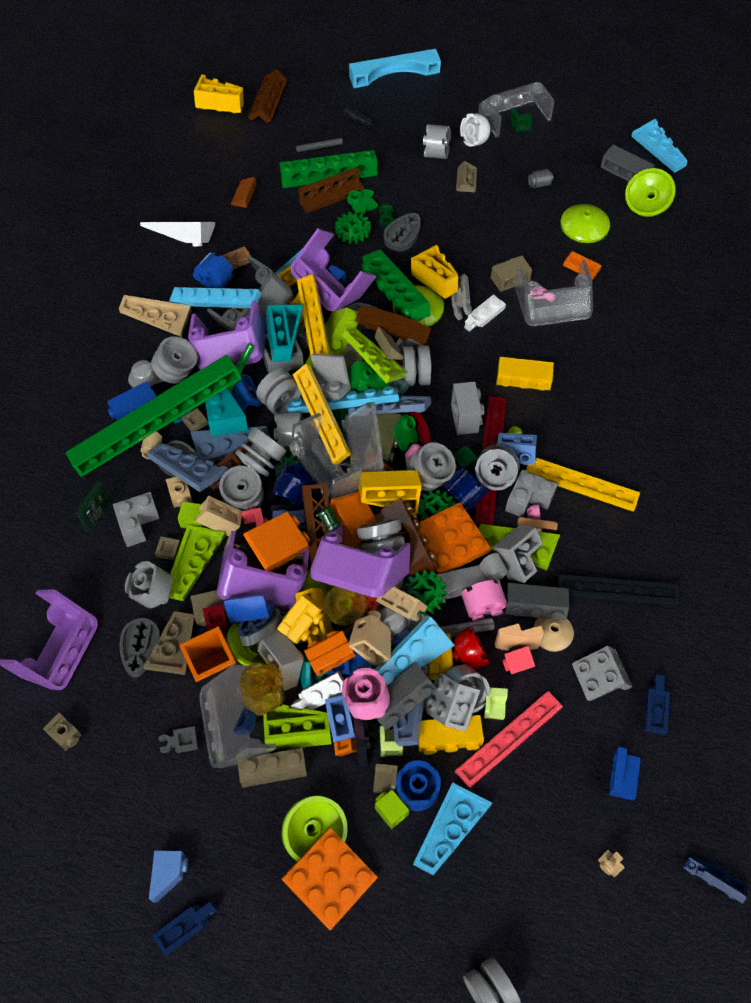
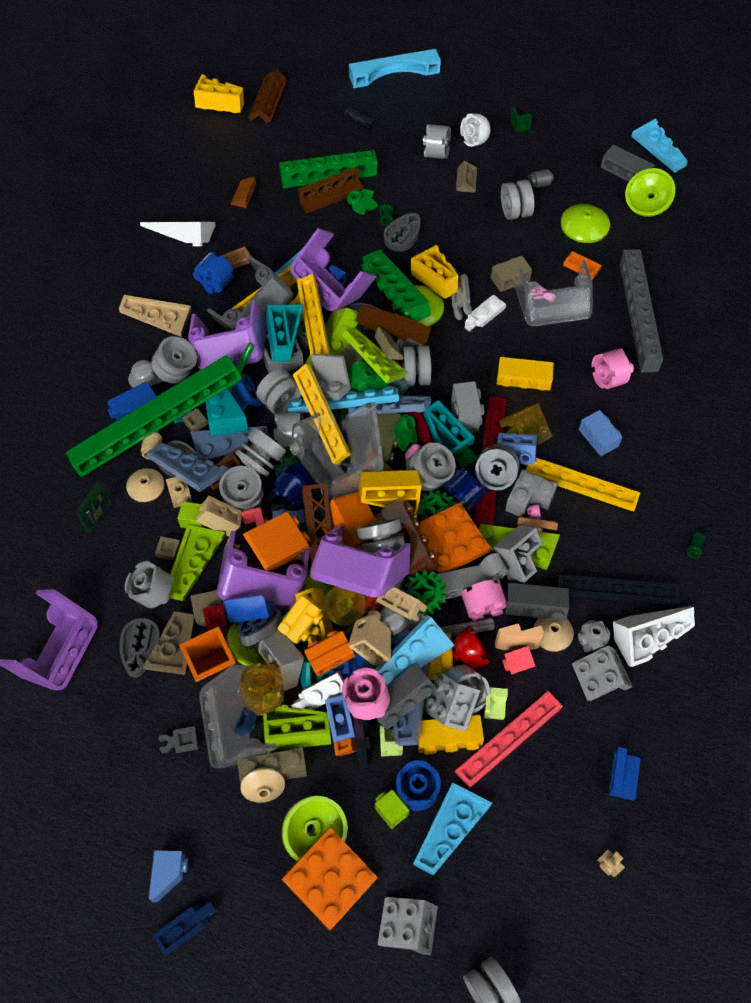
(57, 726): dark tan brick -> none
(134, 513): light grey brick -> none
(145, 491): none -> tan dish
(215, 297): medium azure plate -> none
(262, 785): none -> tan dish
(317, 145): dark grey bar -> none
(328, 518): dark green bush -> none
(353, 227): green gear -> none
(385, 778): dark tan panel -> none
(408, 924): none -> light grey bracket
(446, 428): none -> teal wedge
(513, 98): clear windscreen -> none
(517, 199): none -> light grey wheel
(529, 422): none -> clear yellow bracket
(593, 636): none -> light grey brick
(600, 433): none -> medium blue brick
(612, 369): none -> bright pink brick
(641, 311): none -> dark grey brick
(646, 633): none -> white wedge
(657, 707): dark blue hinge -> none
(696, 544): none -> dark green pin
(717, 877): dark blue hinge -> none

